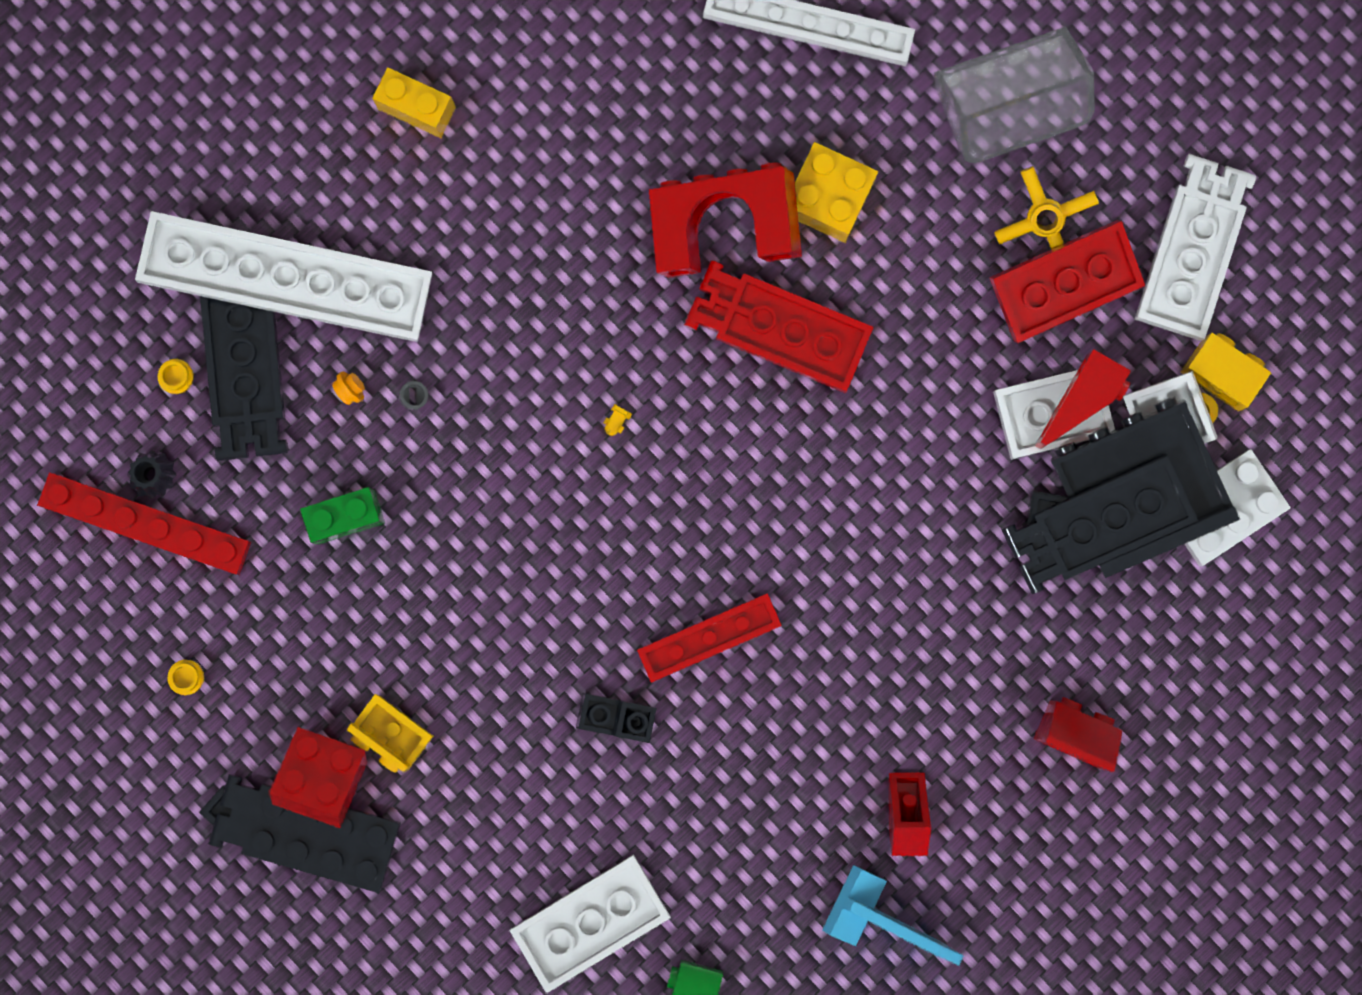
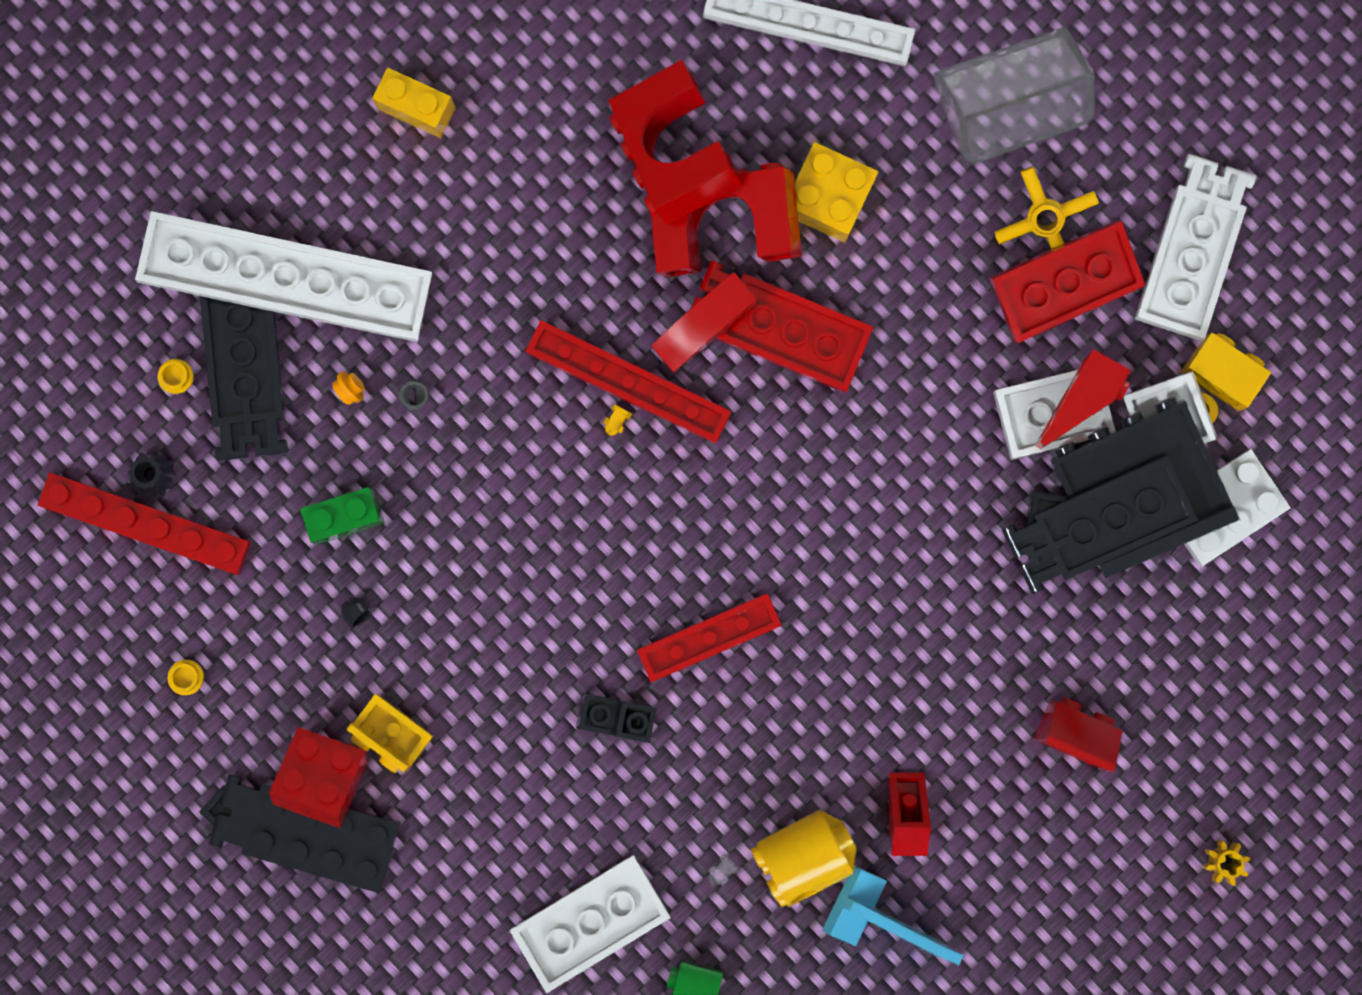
(355, 611): none -> black hinge
(628, 382): none -> red plate
(641, 116): none -> red arch
(704, 322): none -> red slope
(722, 871): none -> clear piece
(806, 857): none -> yellow cylinder
(1234, 868): none -> yellow gear

